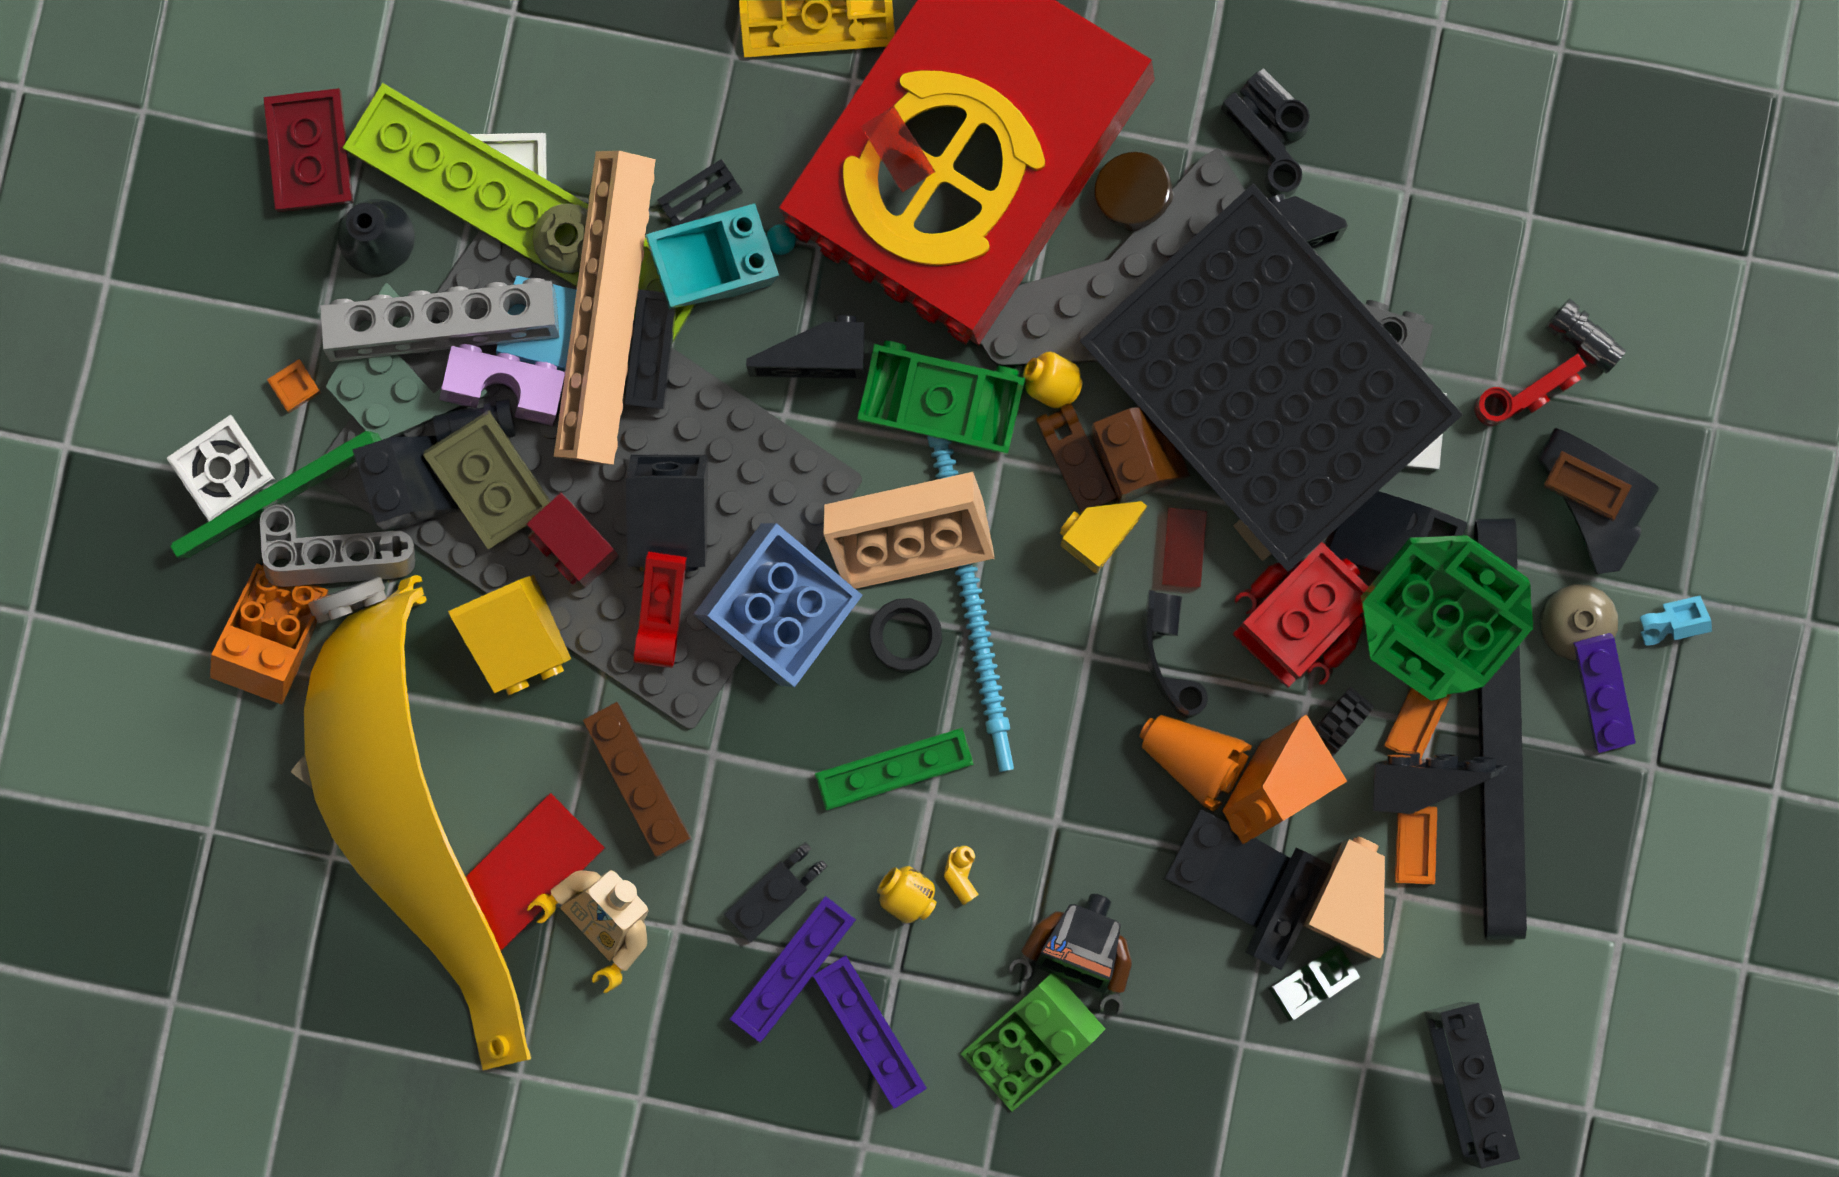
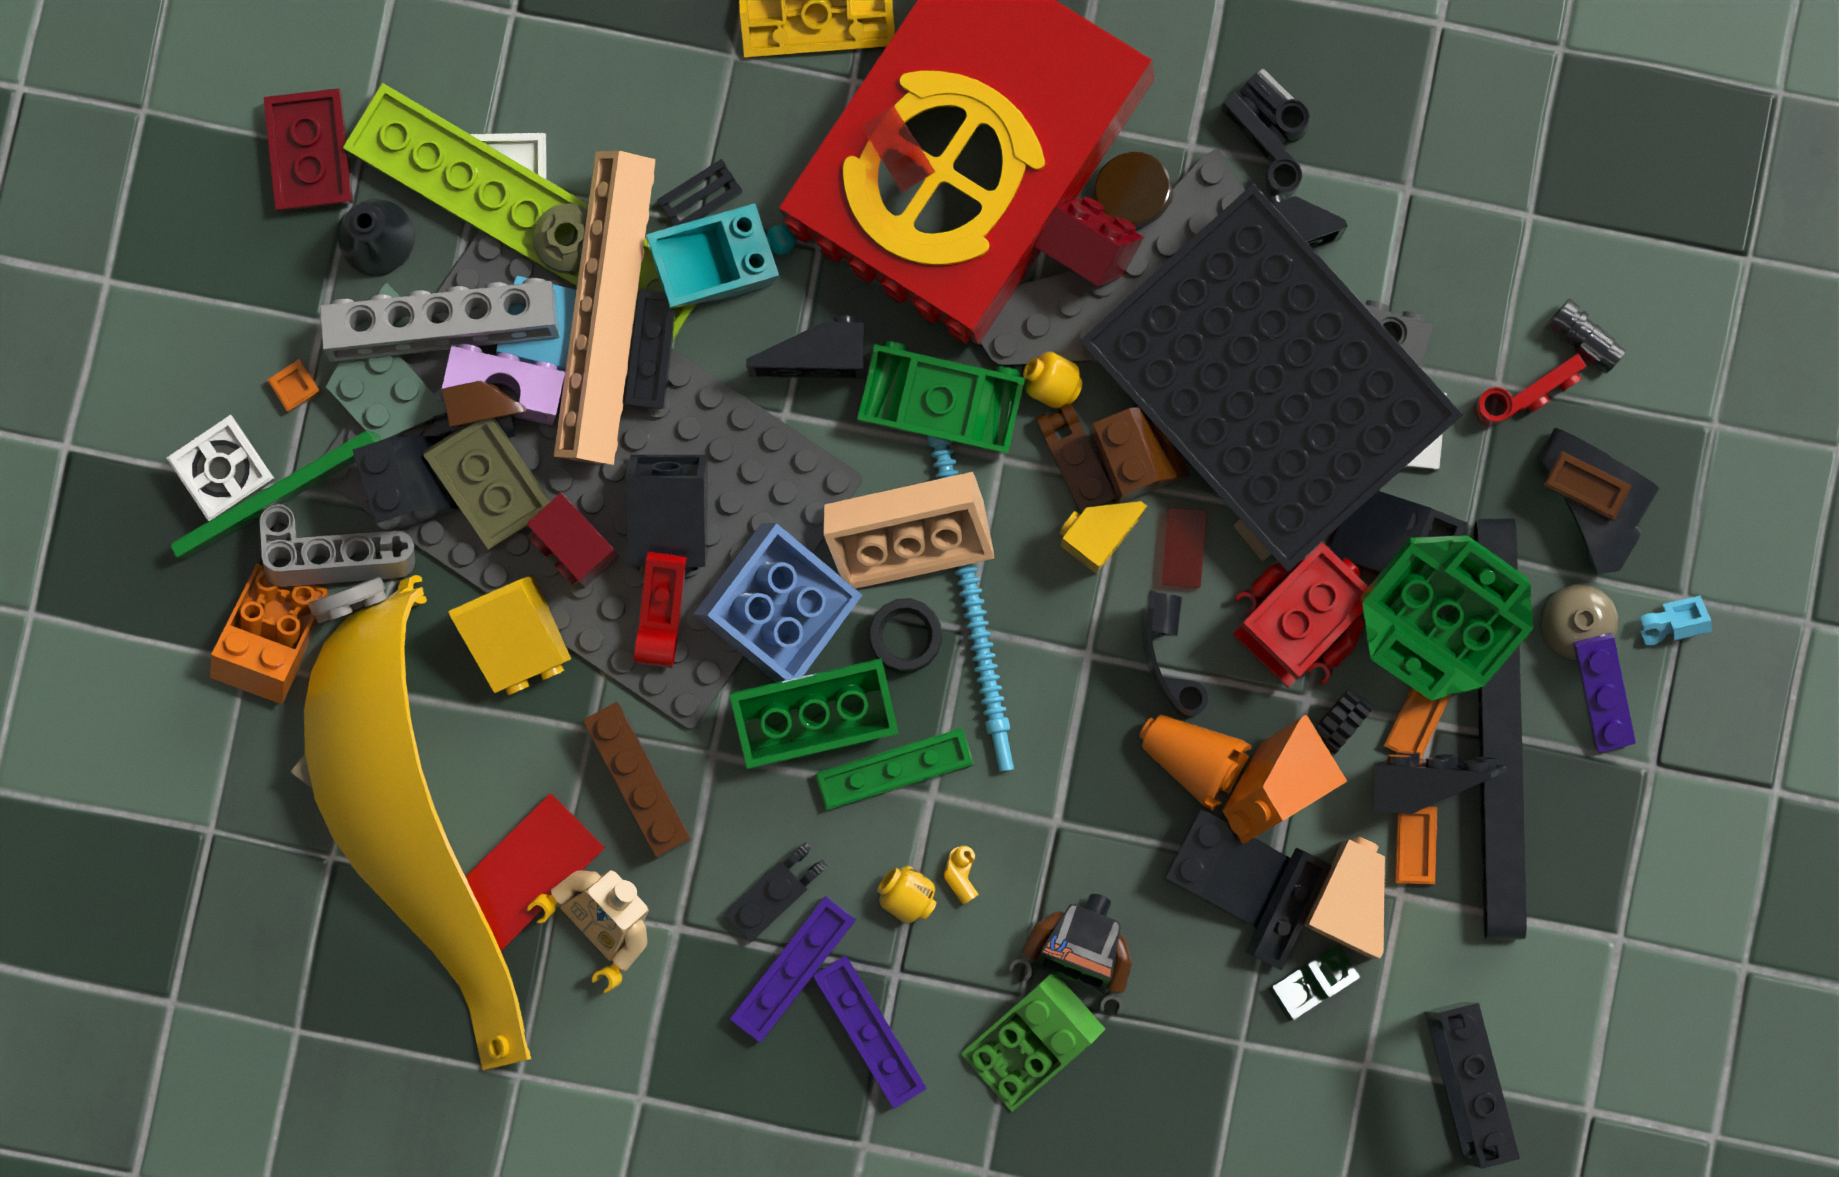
(478, 402): none -> reddish brown slope
(814, 713): none -> green slope
(1089, 240): none -> dark red brick

